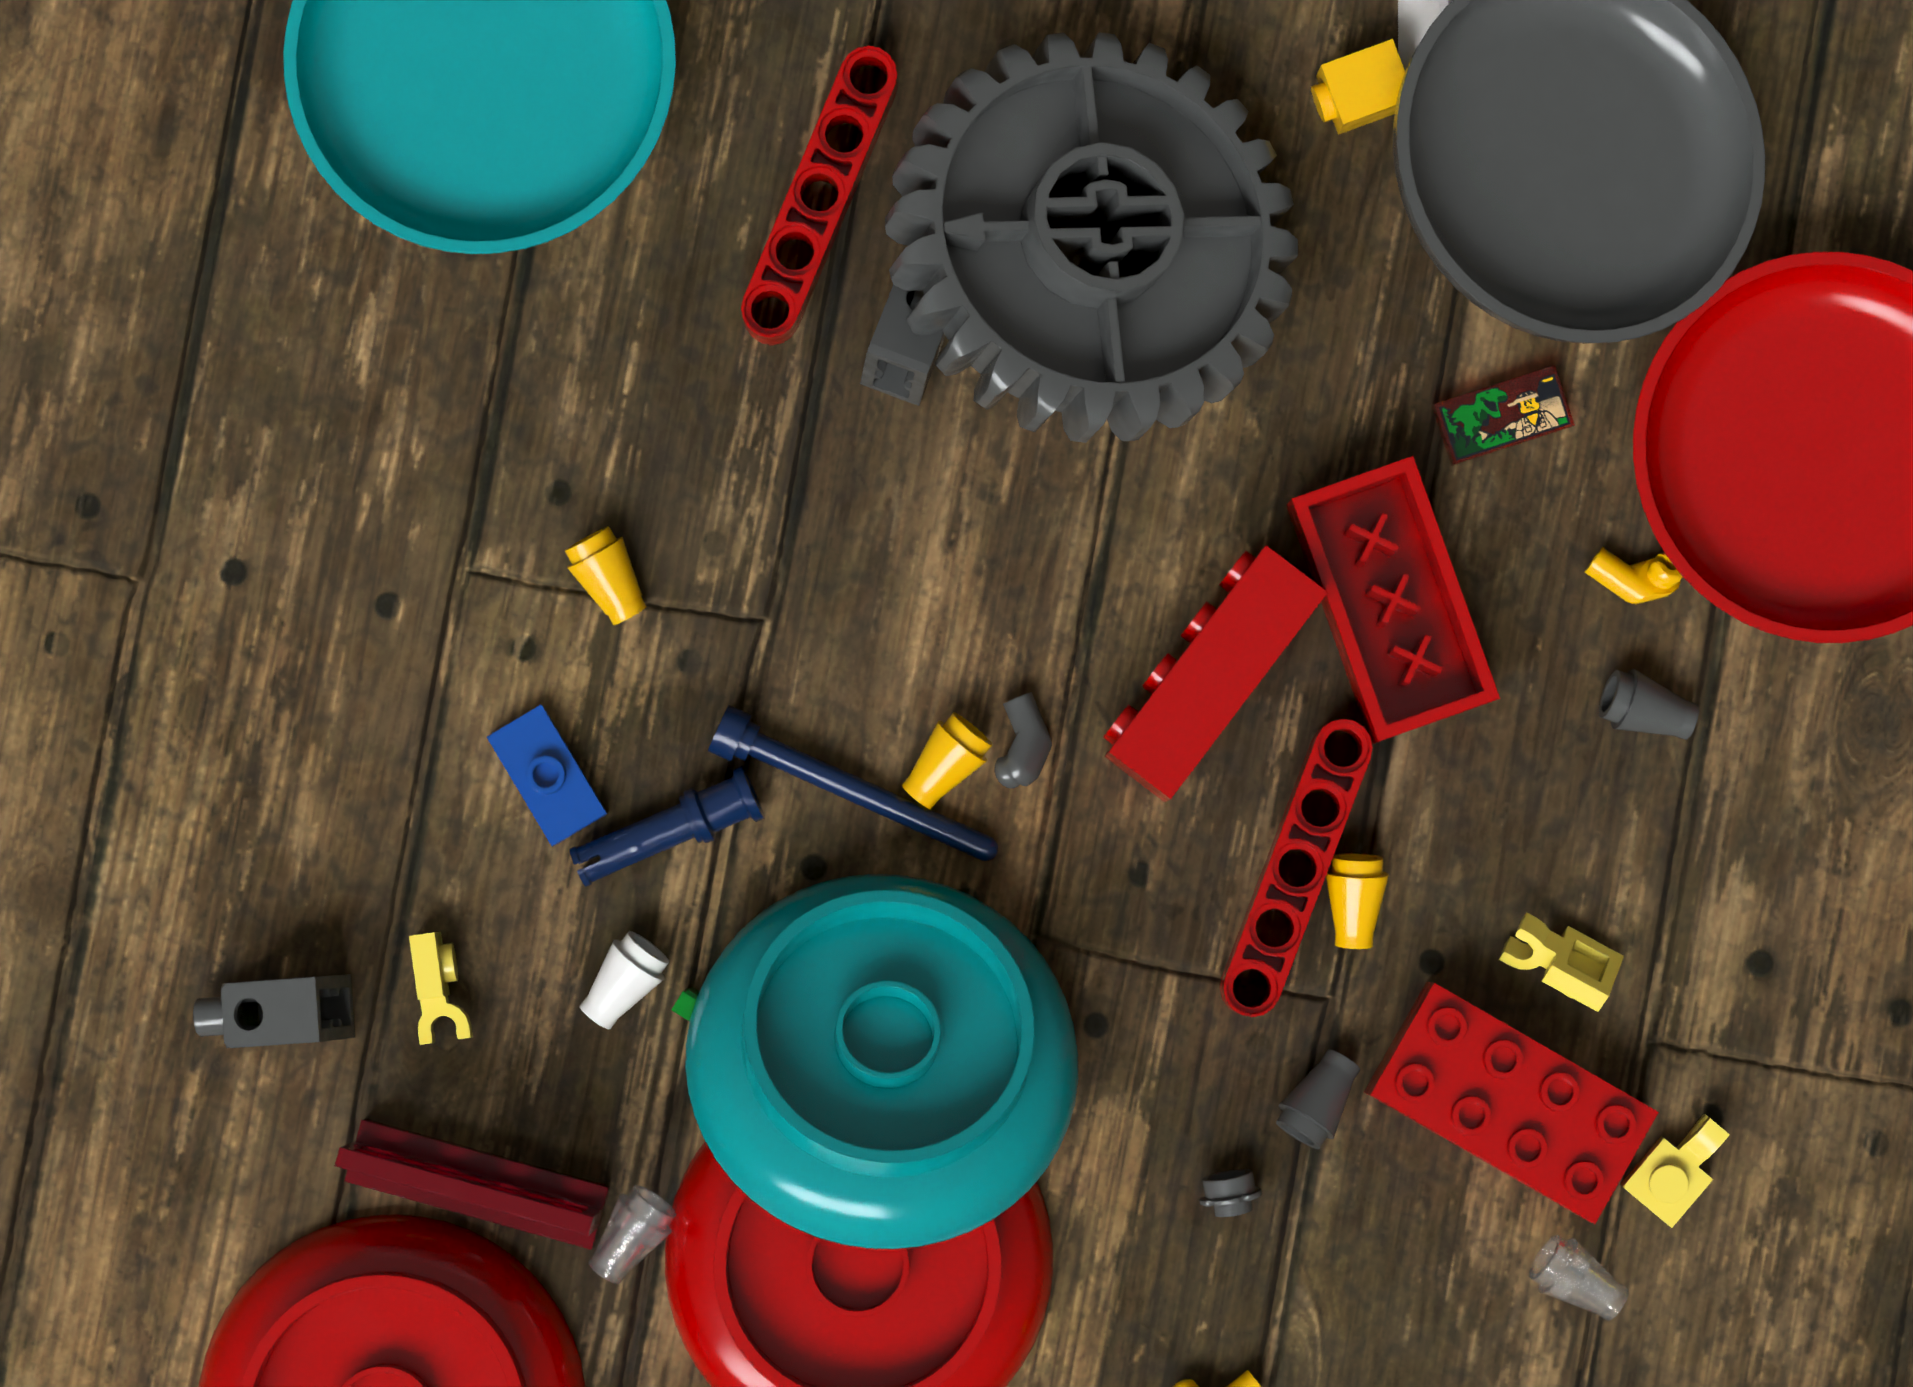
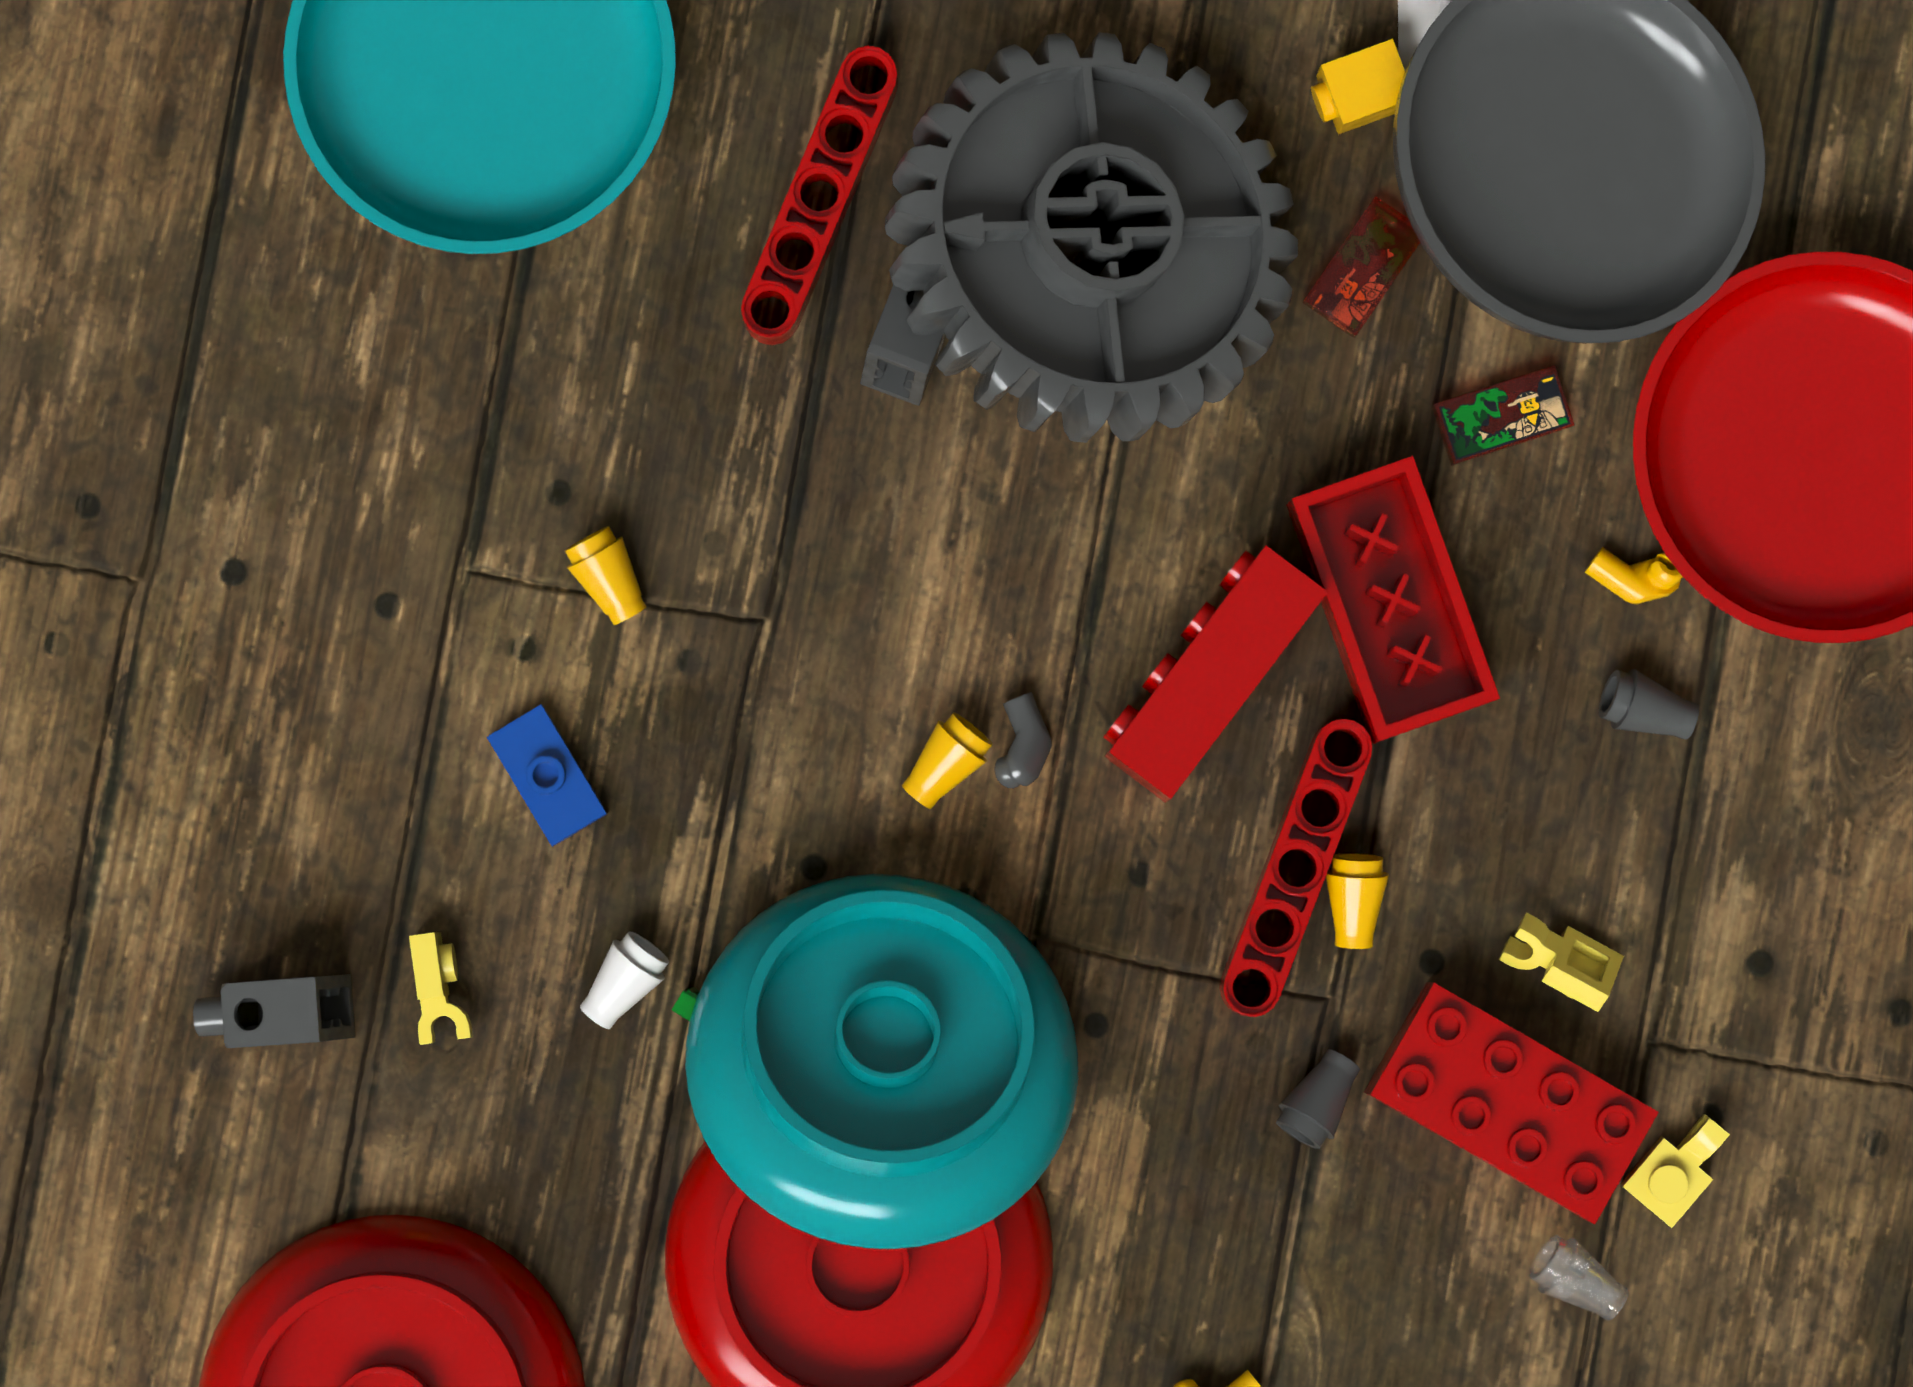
(474, 1183): dark red fence -> none
(633, 1231): clear cone -> none
(696, 816): dark blue pin -> none
(741, 738): dark blue piece -> none
(1230, 1192): dark grey plate -> none
(1363, 267): none -> clear red tile

